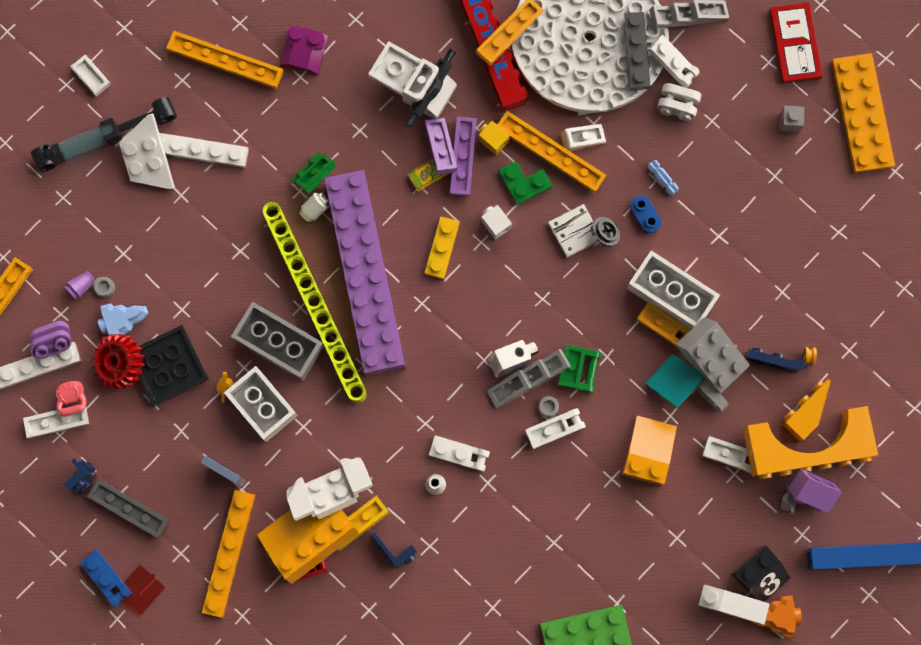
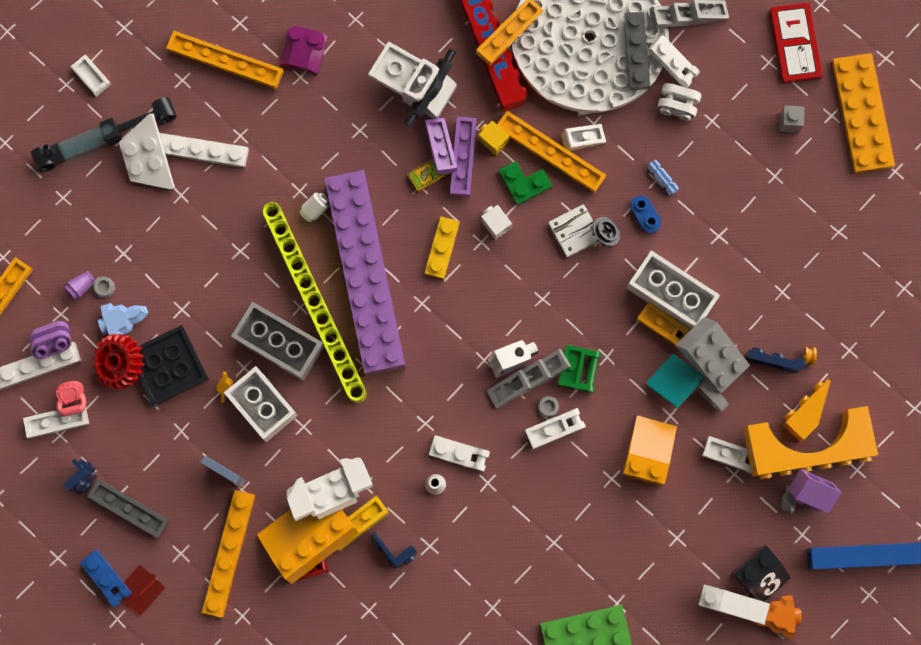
(313, 172): green plate -> none

